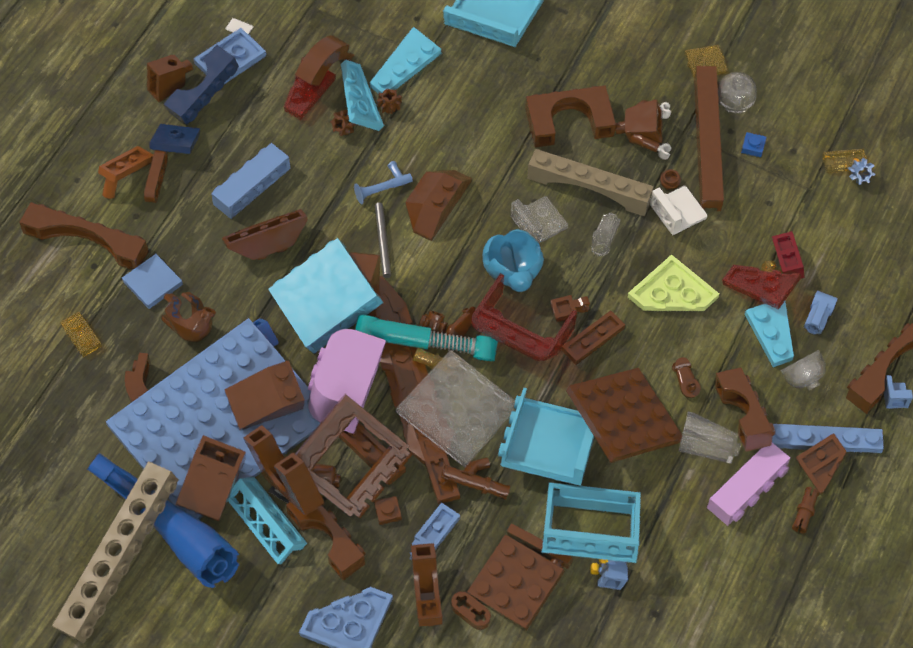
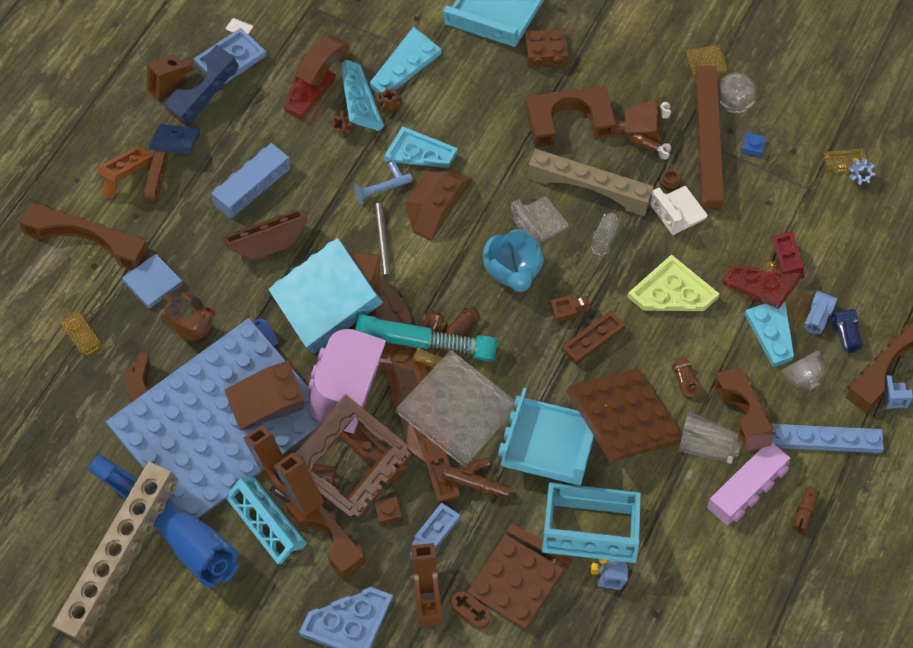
(211, 478): reddish brown slope -> none
(418, 149): none -> medium azure wing
(492, 324): clear red windscreen -> none
(546, 48): none -> reddish brown plate
(822, 461): reddish brown wing -> none
(846, 324): none -> clear blue piece

